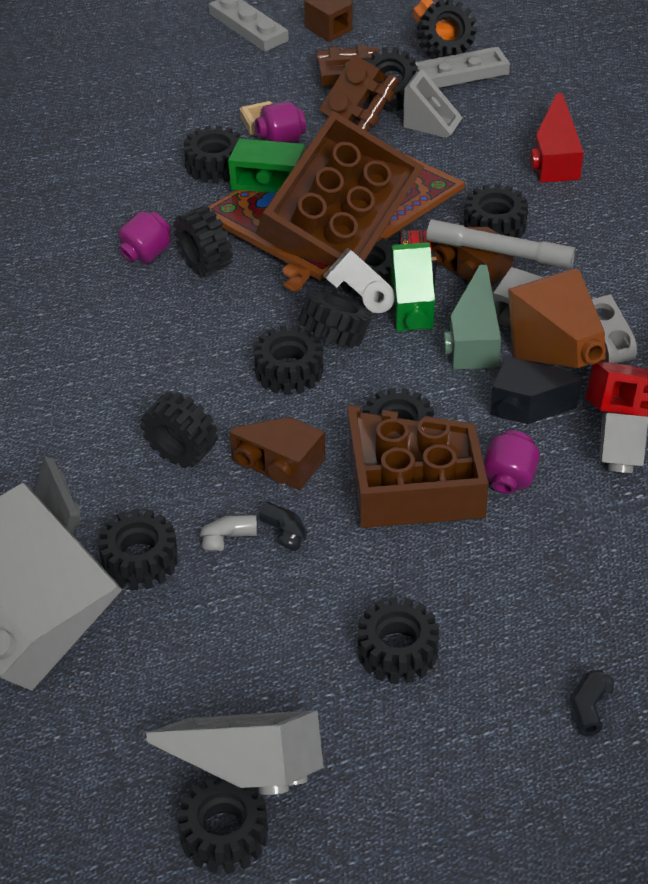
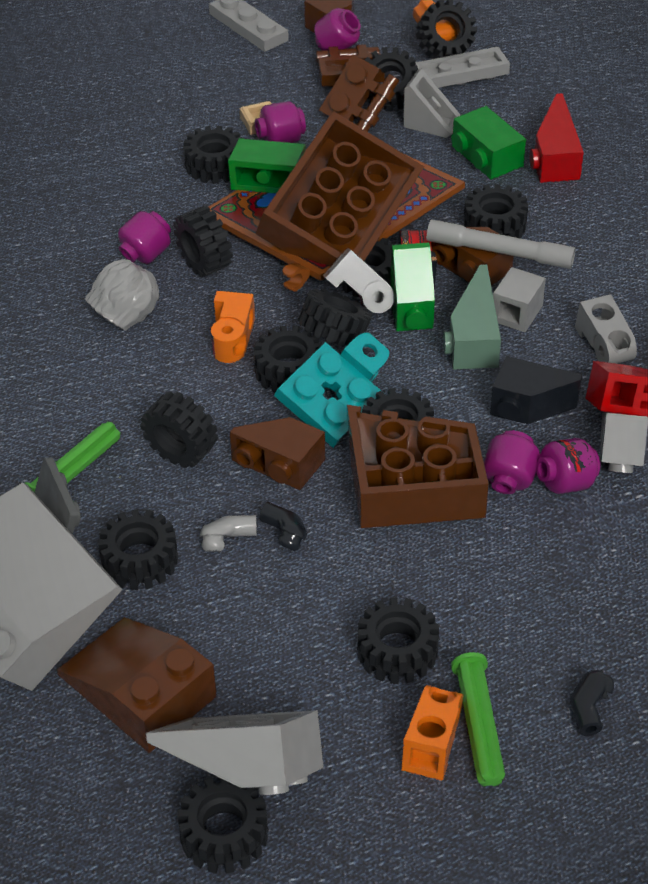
(85, 452): none -> bright green axle
(123, 293): none -> light grey hair
(141, 678): none -> reddish brown slope
(233, 325): none -> orange leg
(338, 29): none -> magenta head
(345, 373): none -> teal plate
(432, 733): none -> orange leg
(479, 718): none -> bright green axle
(488, 142): none -> green brick
(556, 322): dark orange slope -> none
(568, 466): none -> magenta head

